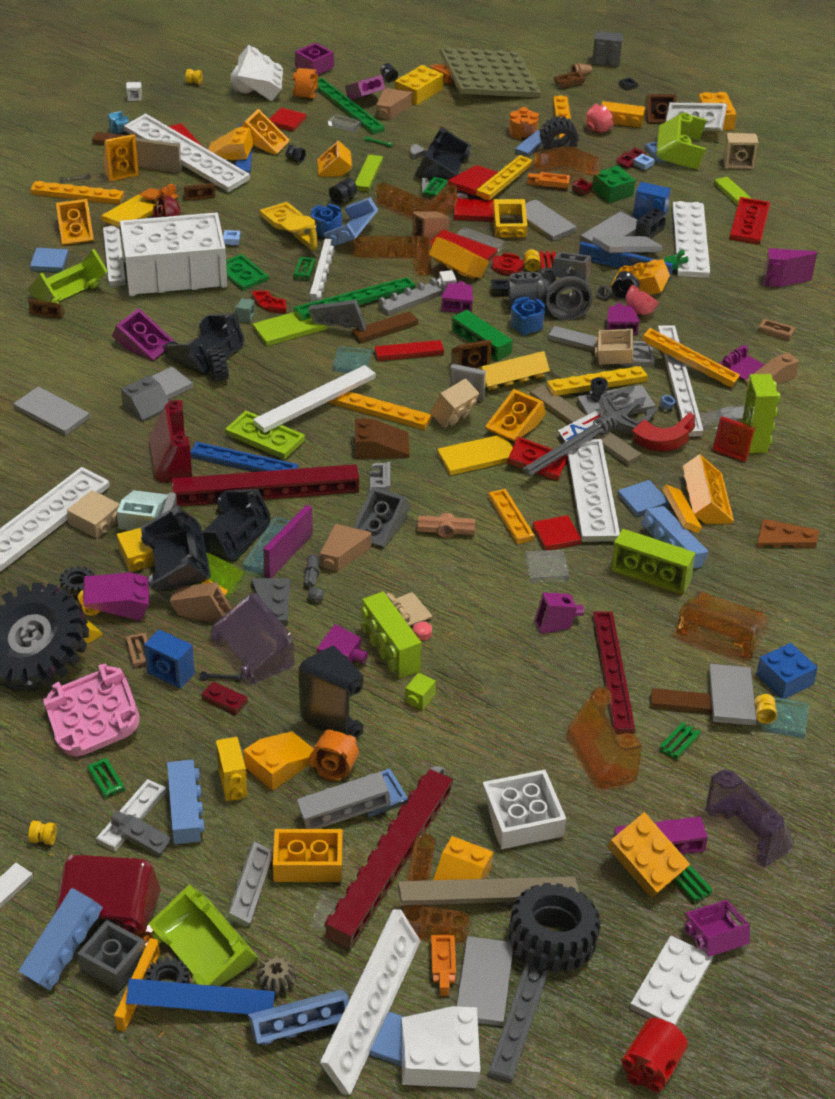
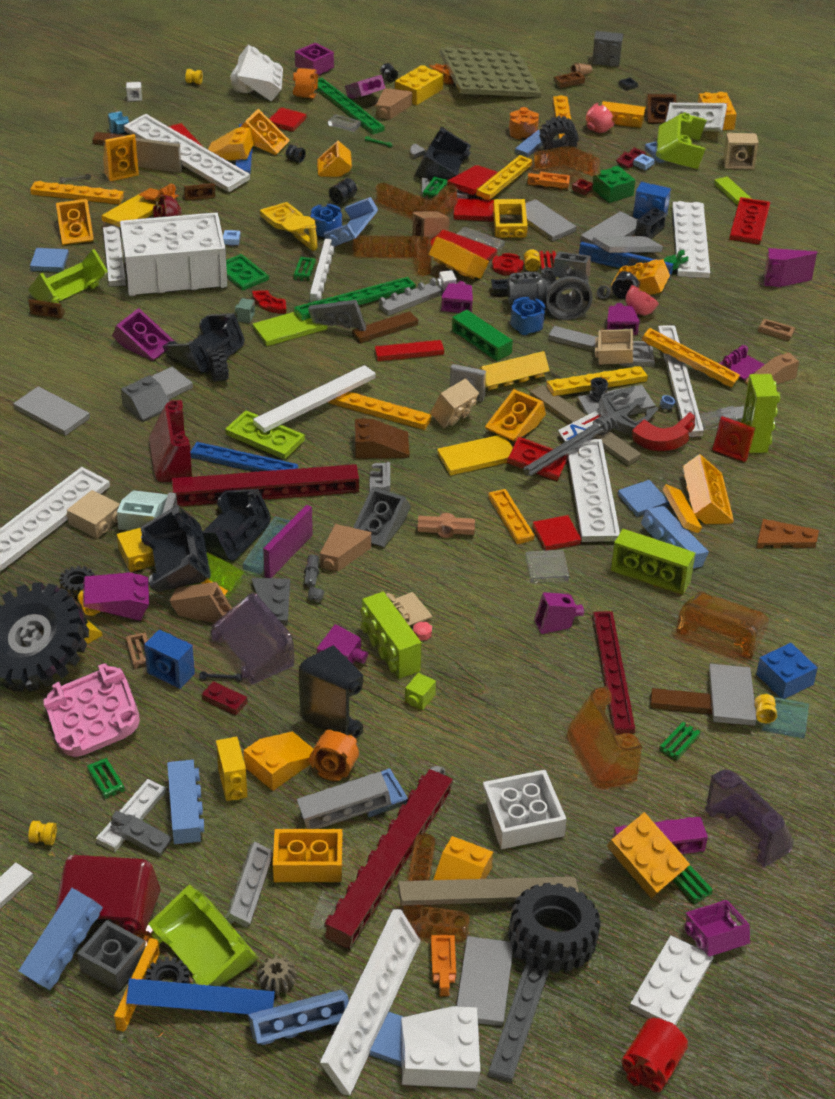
(351, 358): clear light blue tile -> none
(368, 172): lime tile -> none
(472, 354): reddish brown slope -> none

